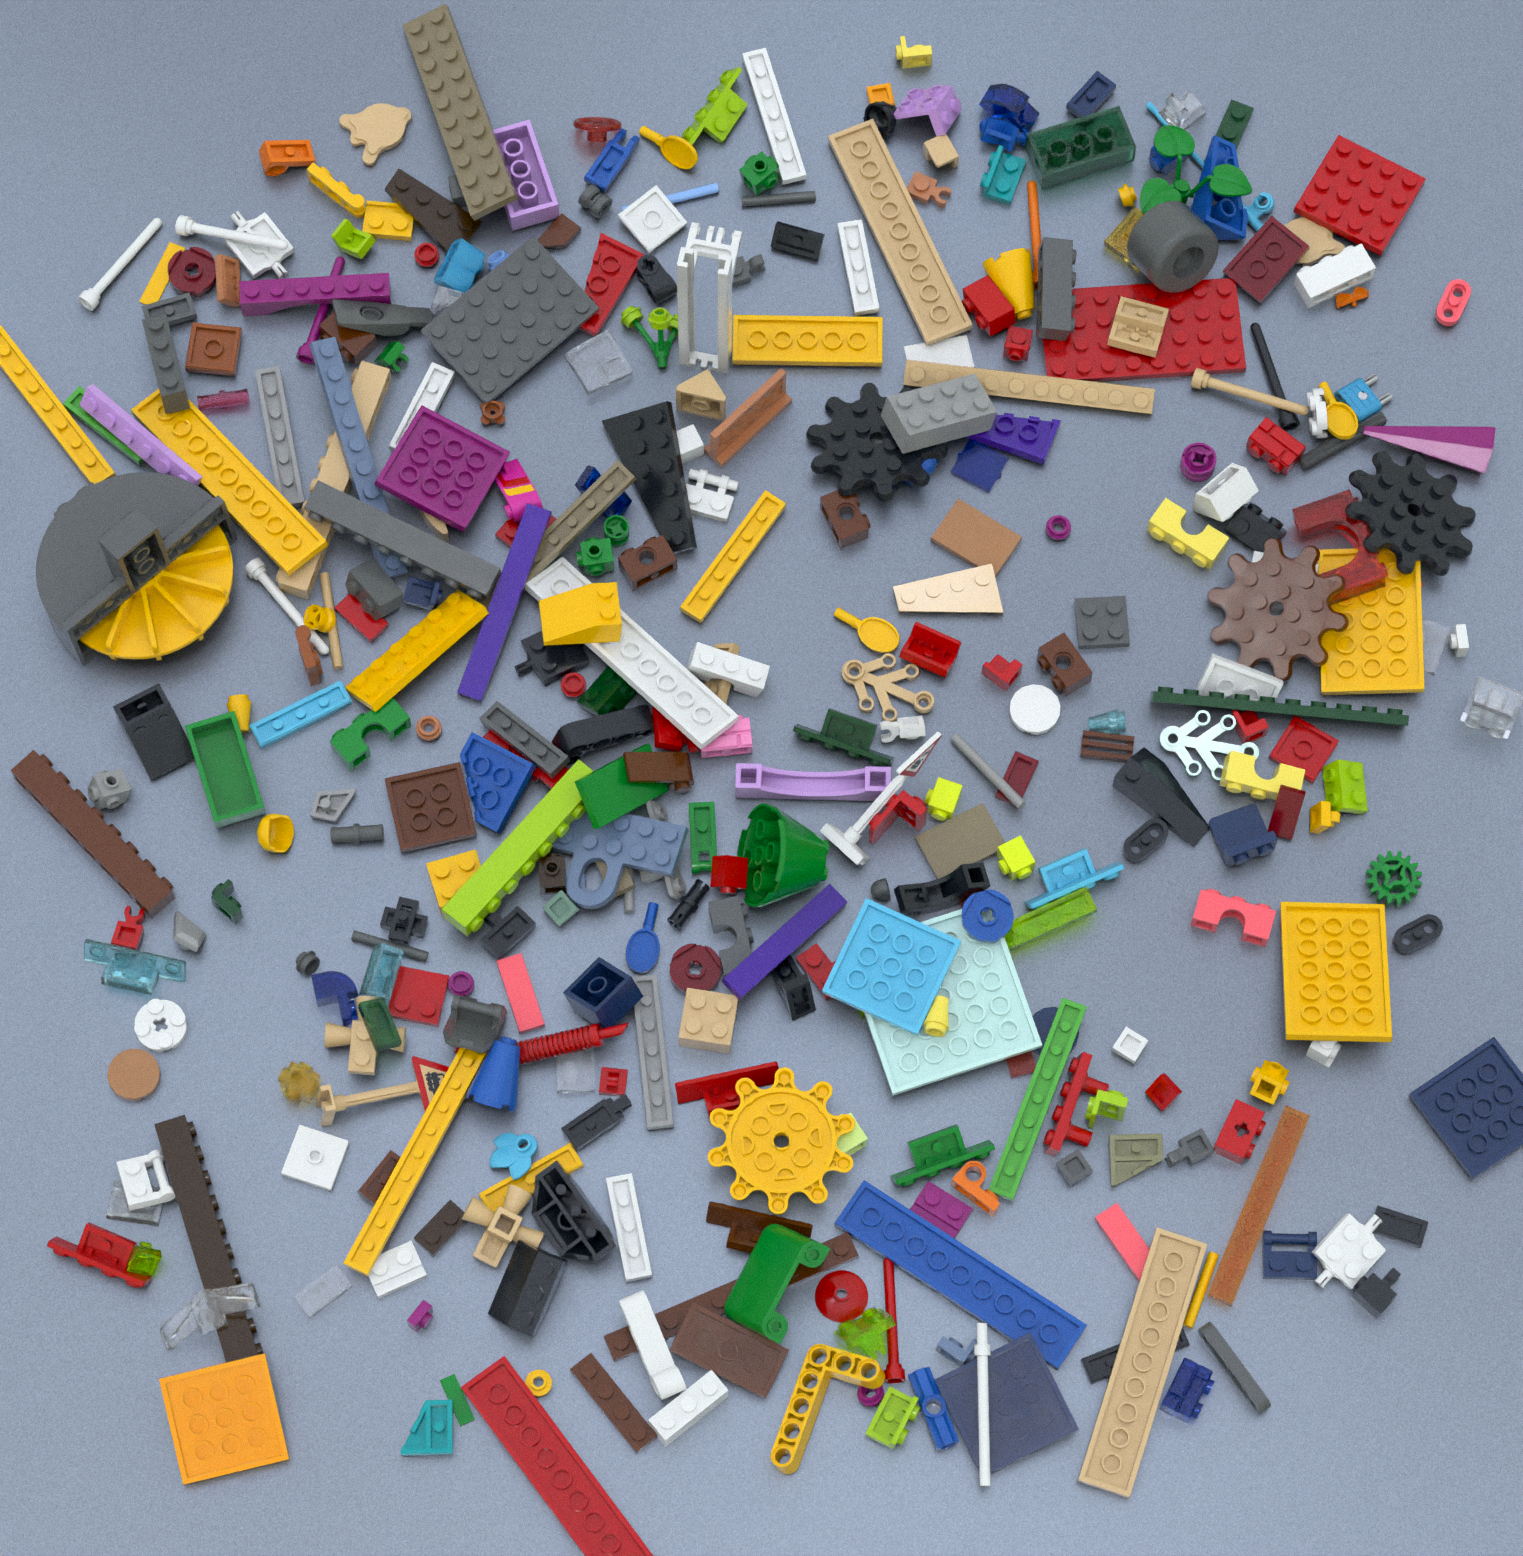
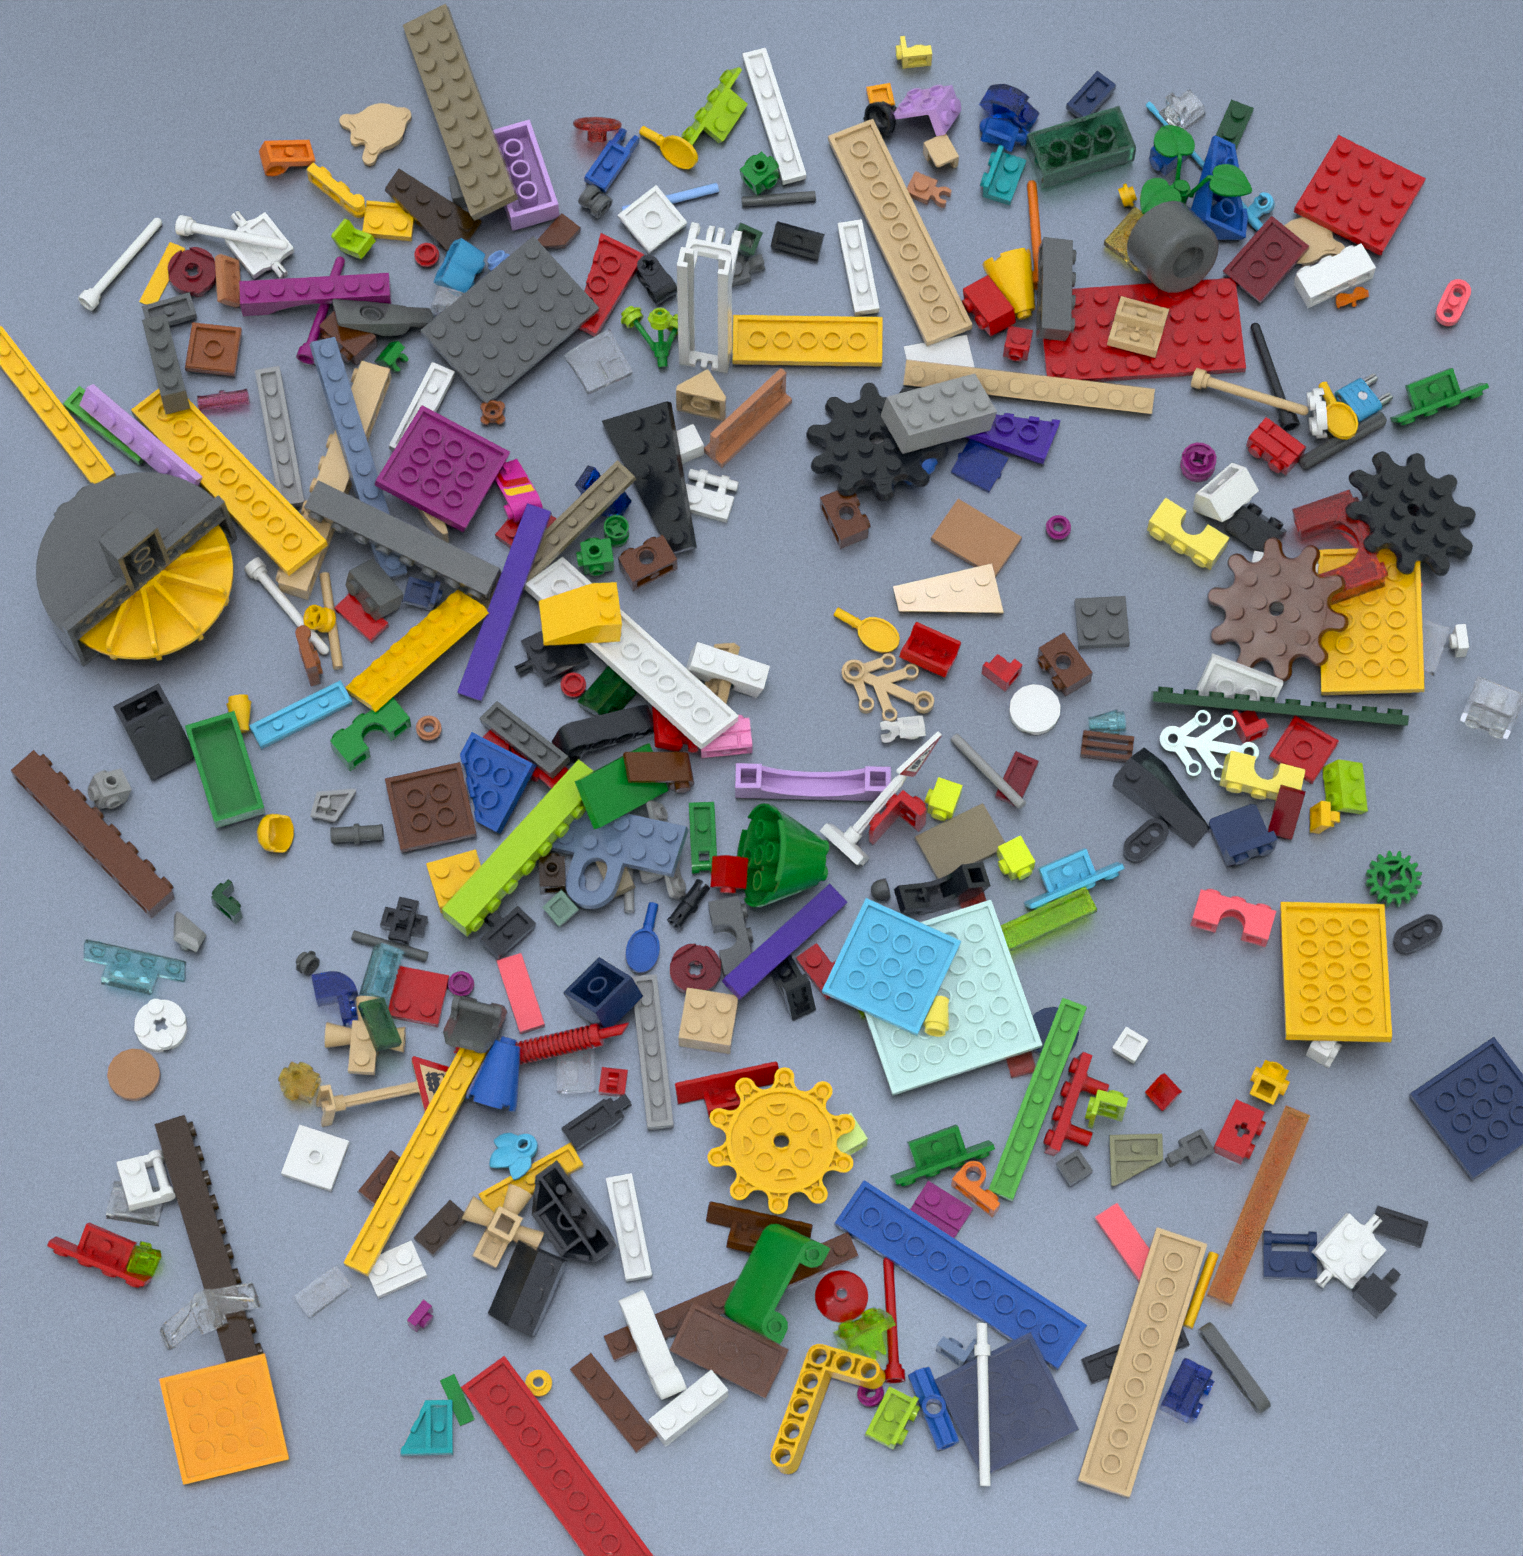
(130, 932): red plate -> none
(733, 556): yellow plate -> none
(749, 240): none -> dark green brick
(847, 733): dark green bracket -> none
(982, 902): blue plate -> none
(1434, 392): none -> green bracket
(1457, 445): magenta wedge -> none

